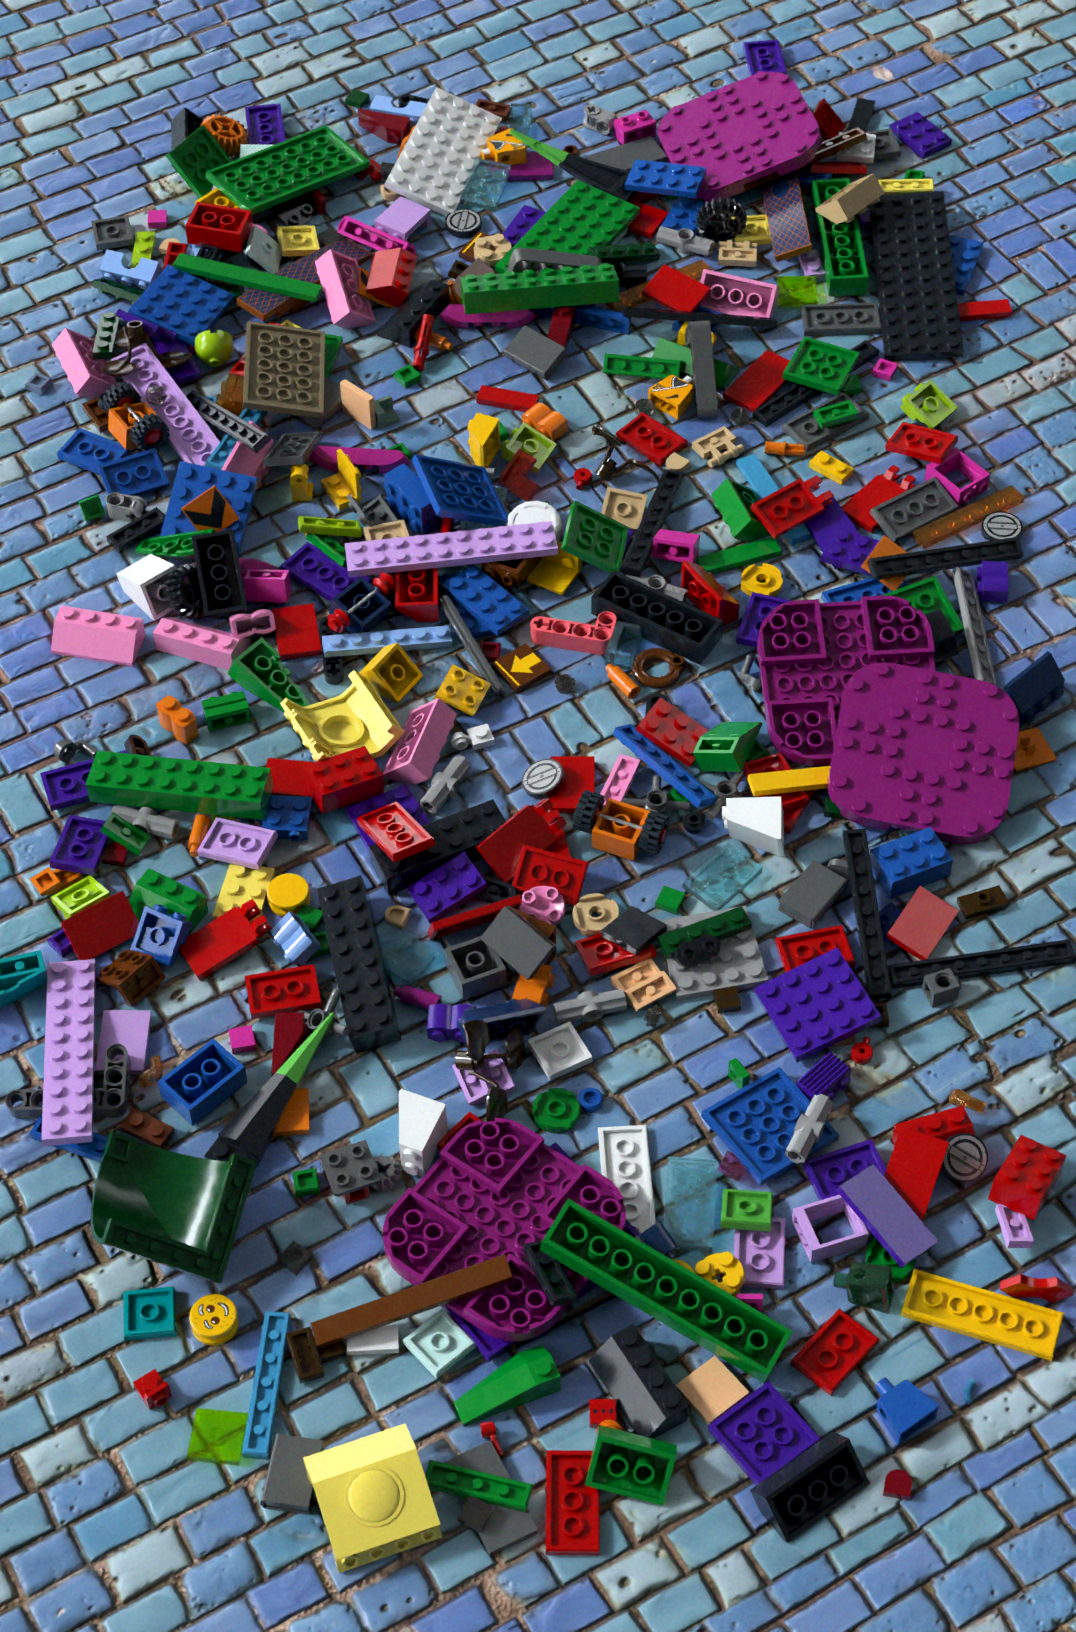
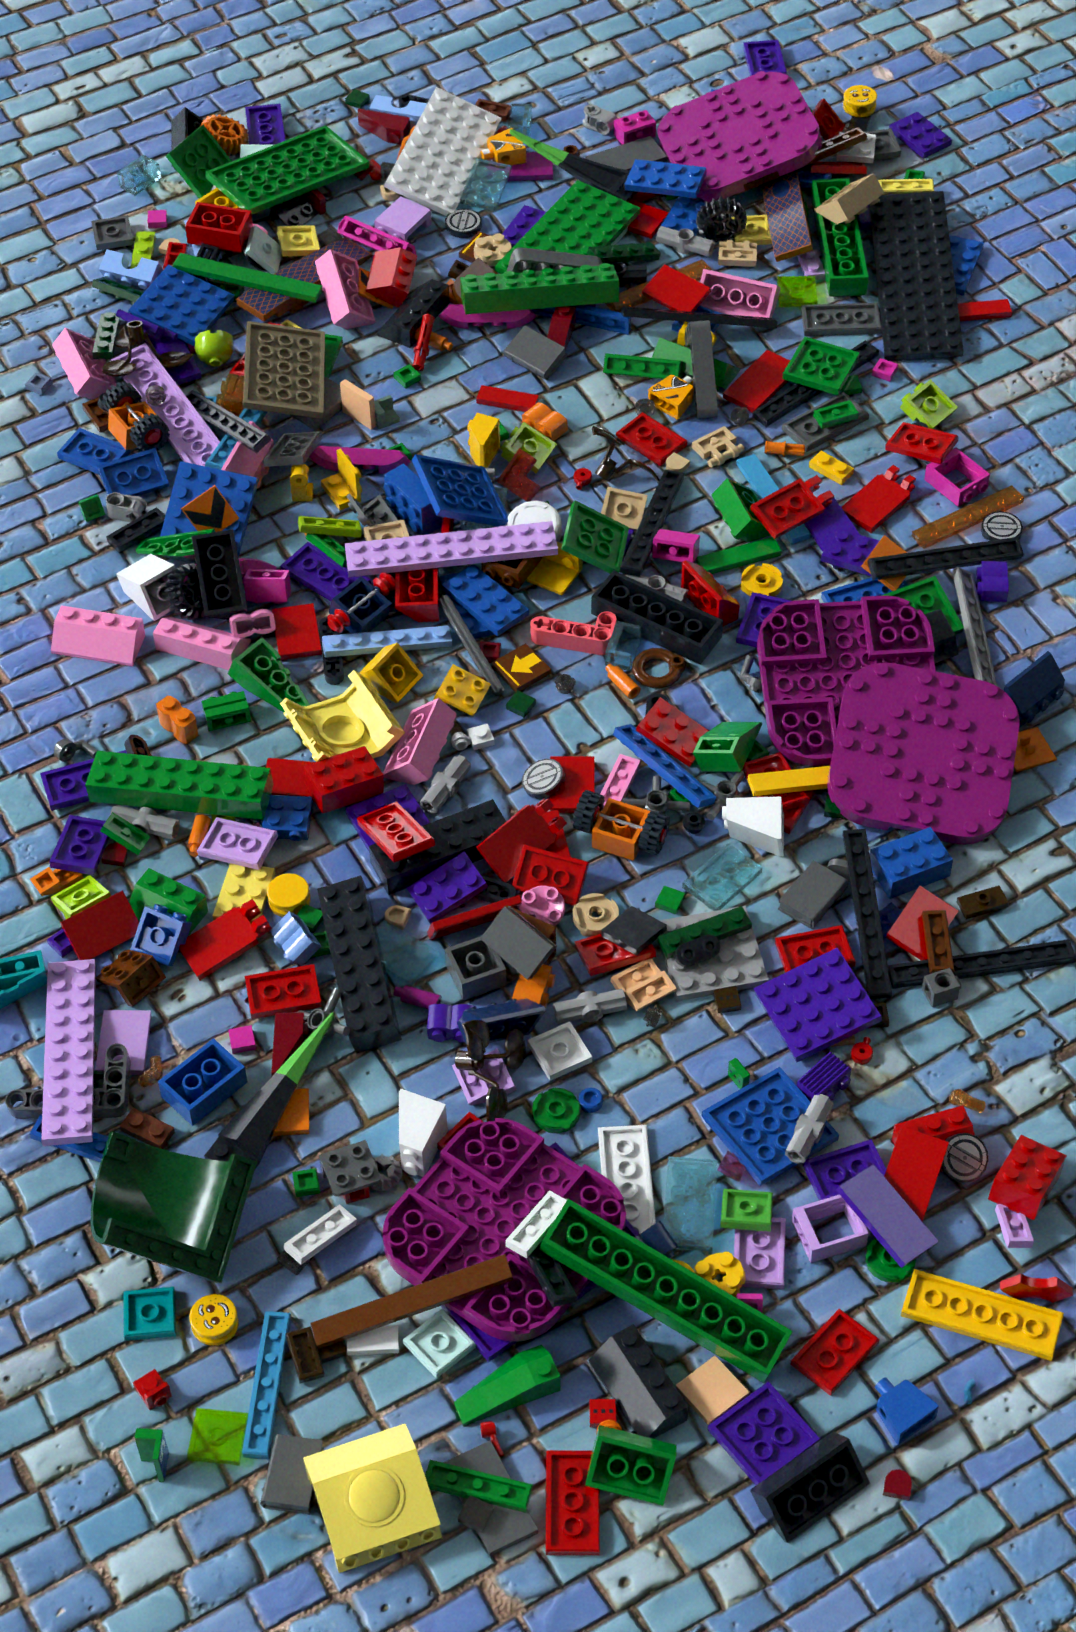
(139, 175): none -> clear light blue panel
(153, 1448): none -> green panel
(320, 1234): none -> white plate
(521, 704): none -> dark green tile
(535, 1225): none -> white plate
(860, 101): none -> yellow head
(868, 1285): clear green torso -> none
(913, 509): dark grey tile -> none
(937, 940): none -> reddish brown tile

